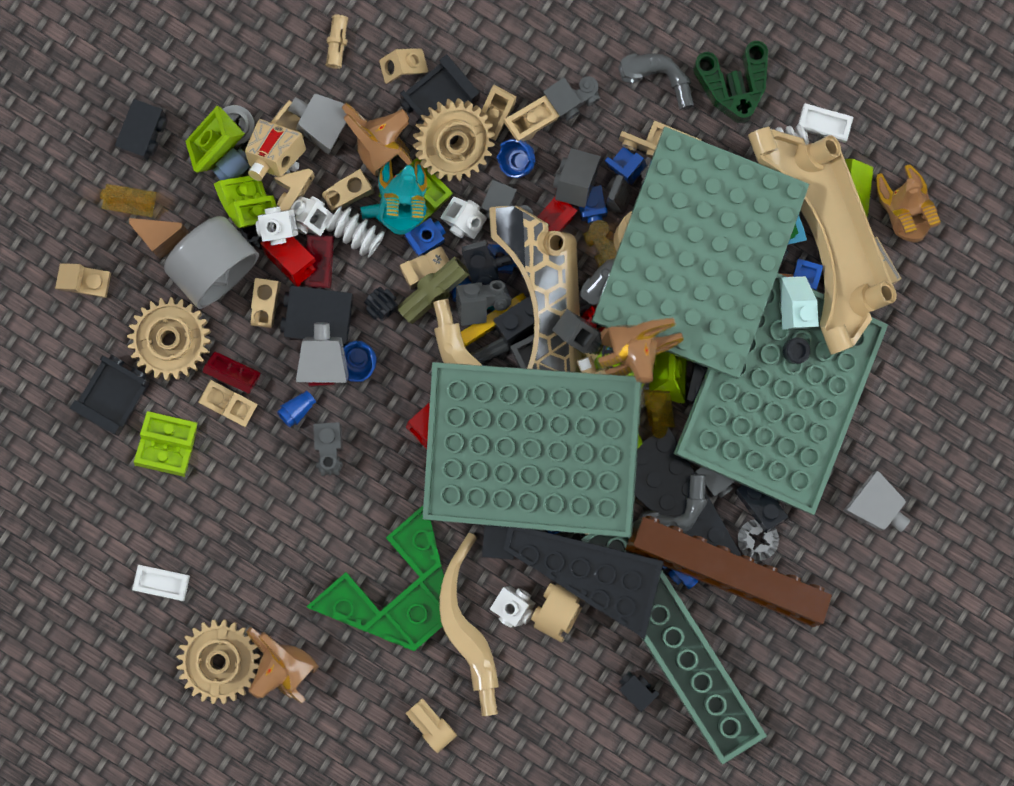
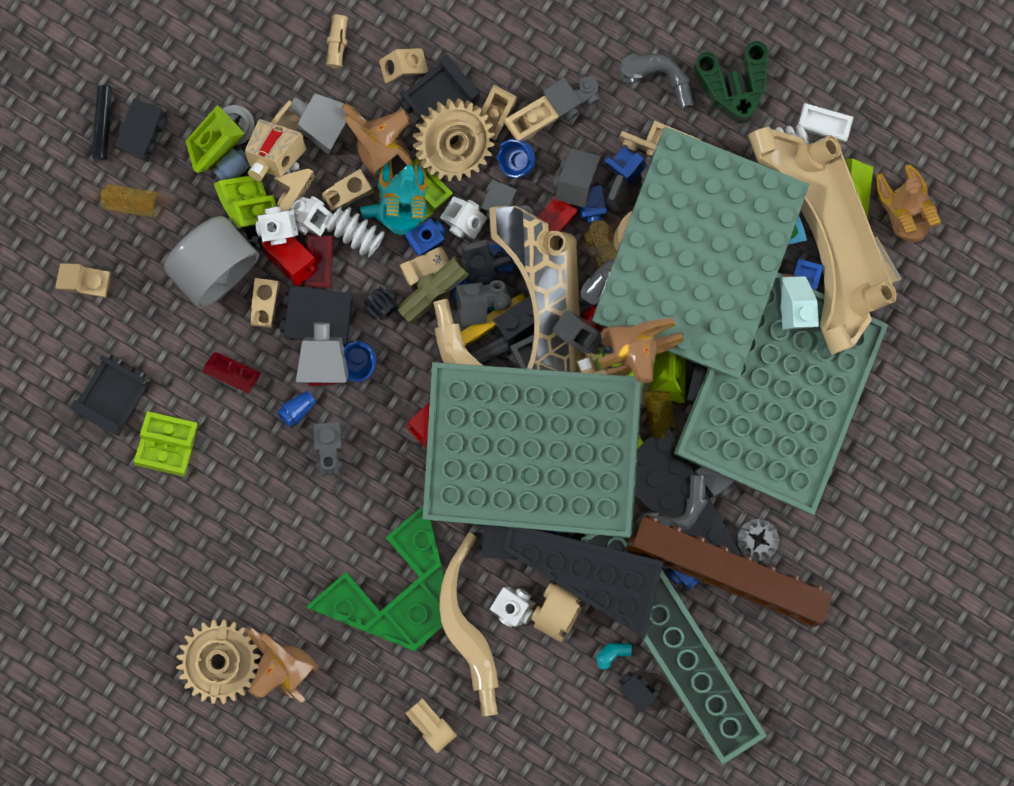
(101, 122): none -> black axle
(152, 329): tan gear -> none
(159, 235): medium nougat slope -> none
(161, 582): white tile -> none
(227, 403): tan slope -> none
(610, 652): none -> teal arm
(762, 507): black plate -> none
(796, 350): black tile -> none
(878, 504): light grey torso -> none

